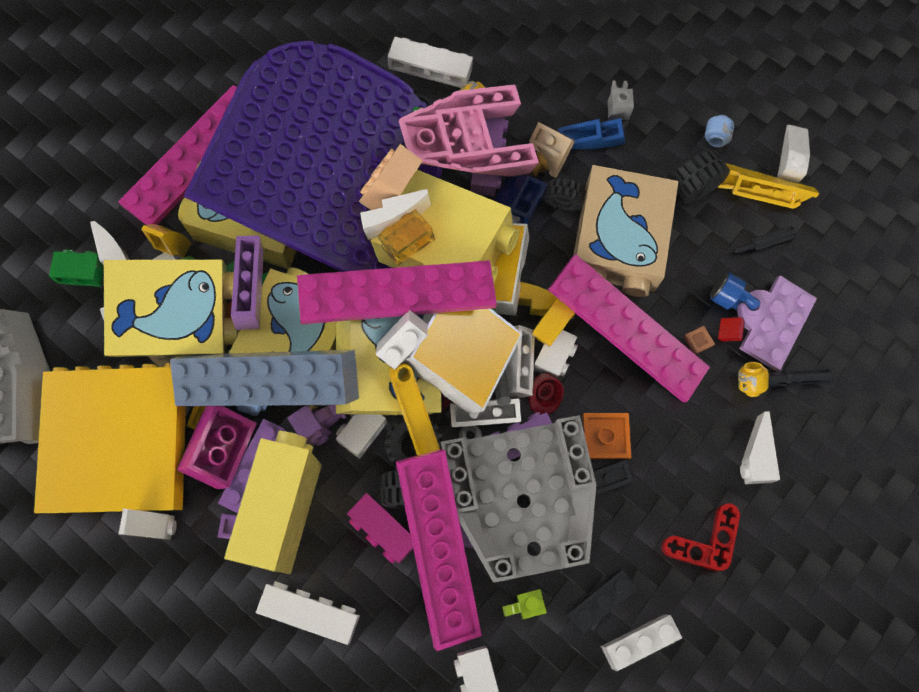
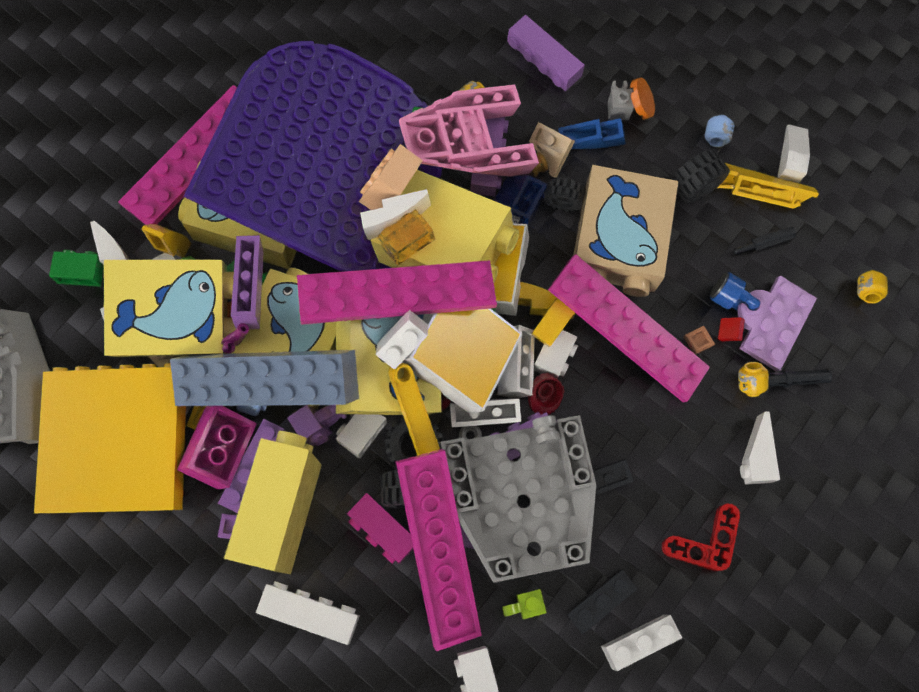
(147, 524): white slope -> none
(234, 338): none -> magenta arm
(430, 62): white brick -> none
(502, 391): dark grey axle -> none
(545, 53): none -> medium lavender brick
(546, 430): none -> light grey wheel
(607, 435): orange plate -> none
(642, 98): none -> orange tile
(872, 286): none -> yellow head

